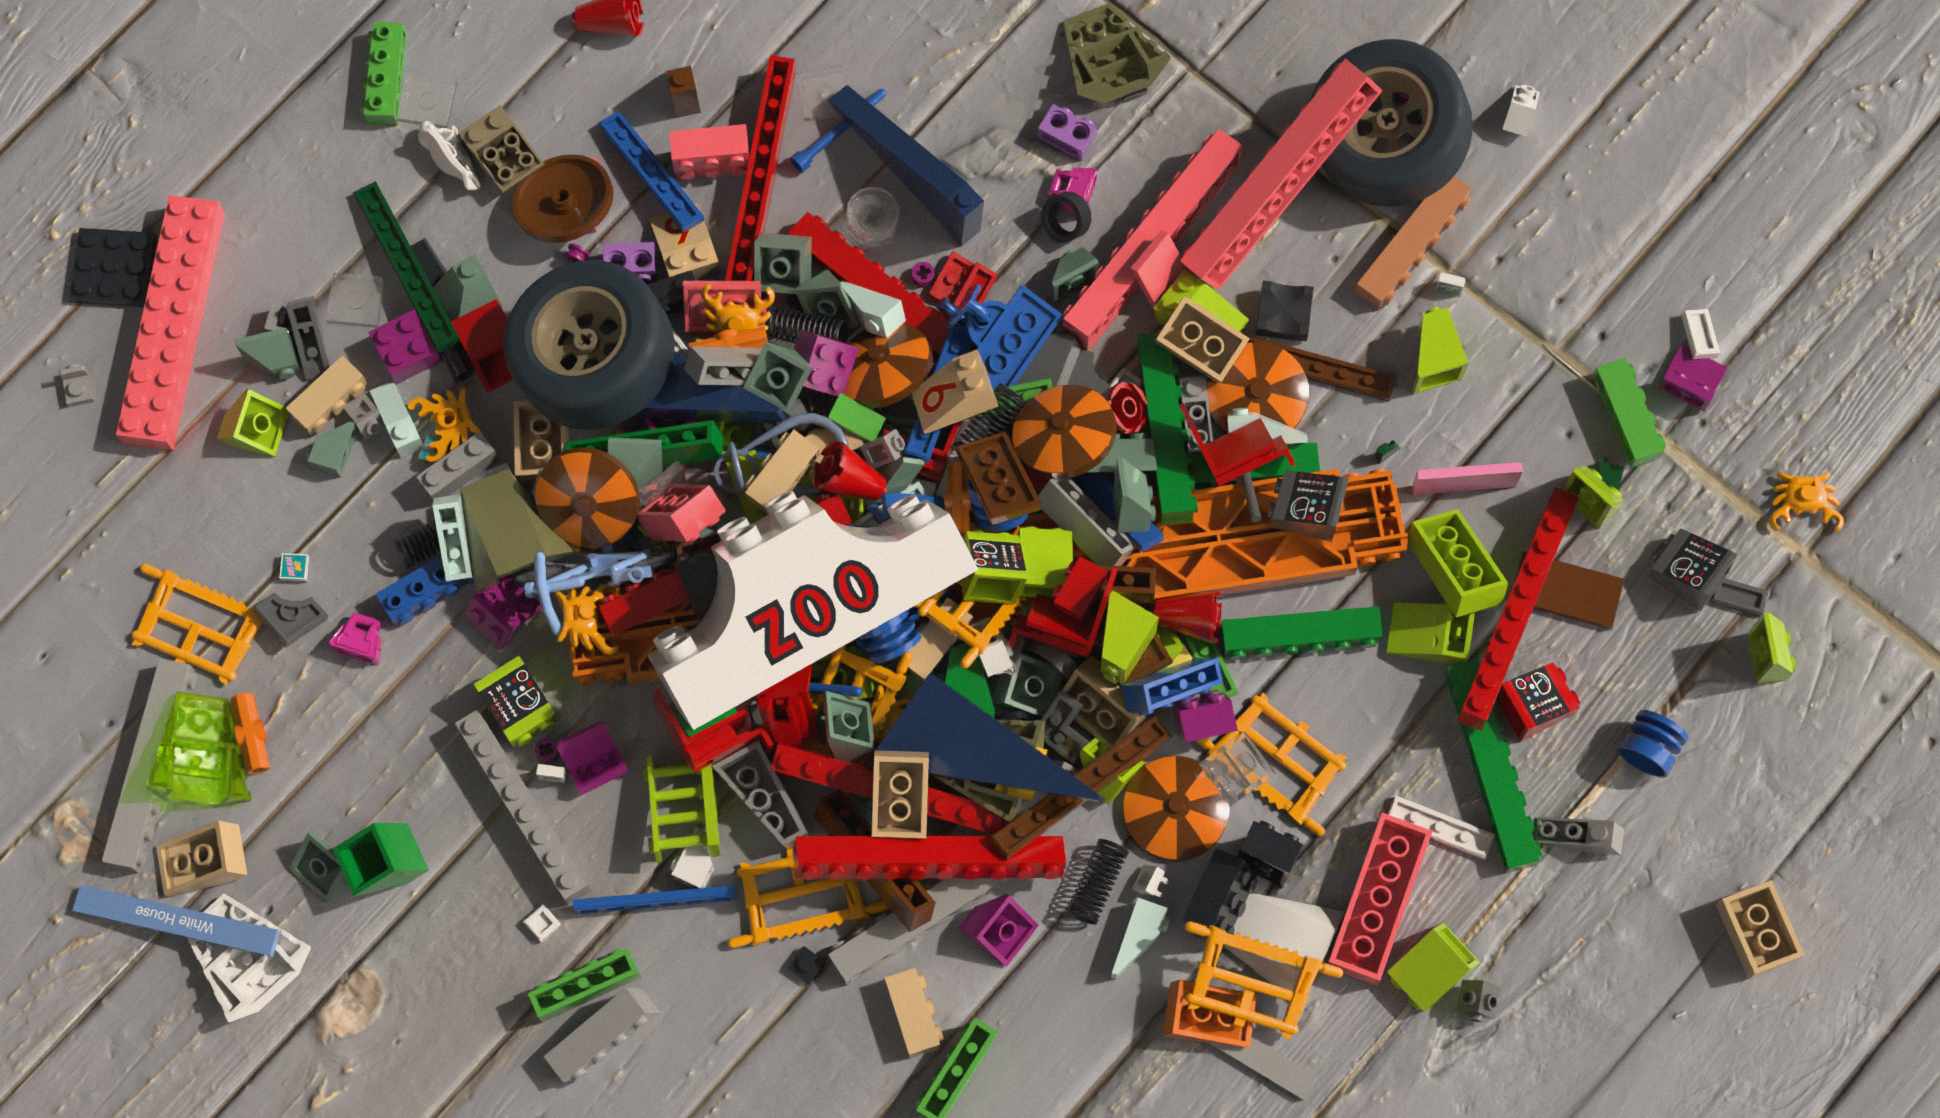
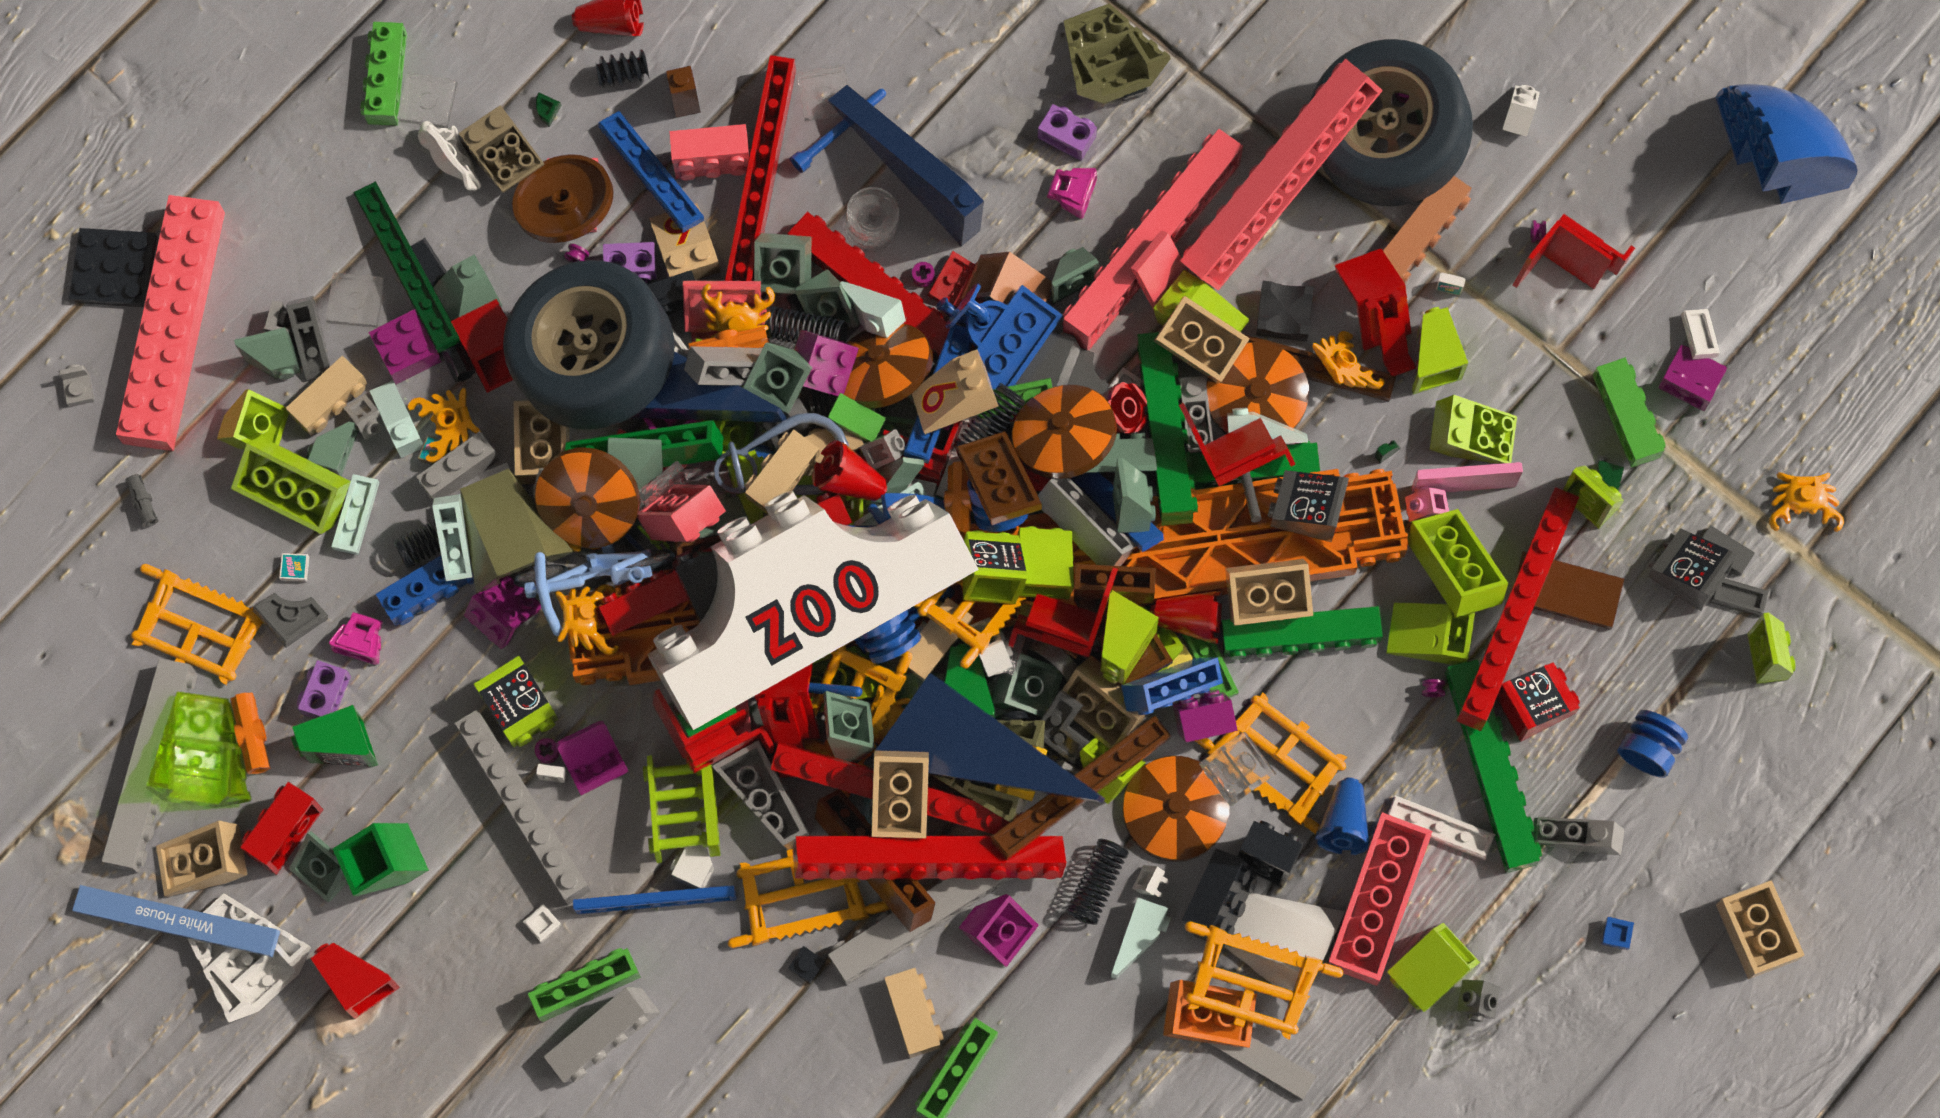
(141, 500): none -> dark grey pin
(281, 827): none -> red brick
(290, 485): none -> lime brick
(330, 693): none -> medium lavender brick
(335, 739): none -> green slope
(352, 979): none -> red slope
(355, 514): none -> light aqua plate
(547, 108): none -> dark green tile
(622, 68): none -> black piece
(1002, 275): none -> nougat slope
(1051, 224): black tyre -> none
(1079, 589): red brick -> none
(1269, 592): none -> tan brick
(1343, 363): none -> light orange animal
(1345, 820): none -> blue cone
(1380, 307): none -> red piece
(1426, 503): none -> bright pink brick
(1434, 688): none -> magenta bush
(1472, 431): none -> lime slope
(1537, 231): none -> magenta bush
(1576, 252): none -> red piece
(1617, 933): none -> blue plate
(1744, 554): none -> dark grey tile
(1786, 140): none -> blue brick

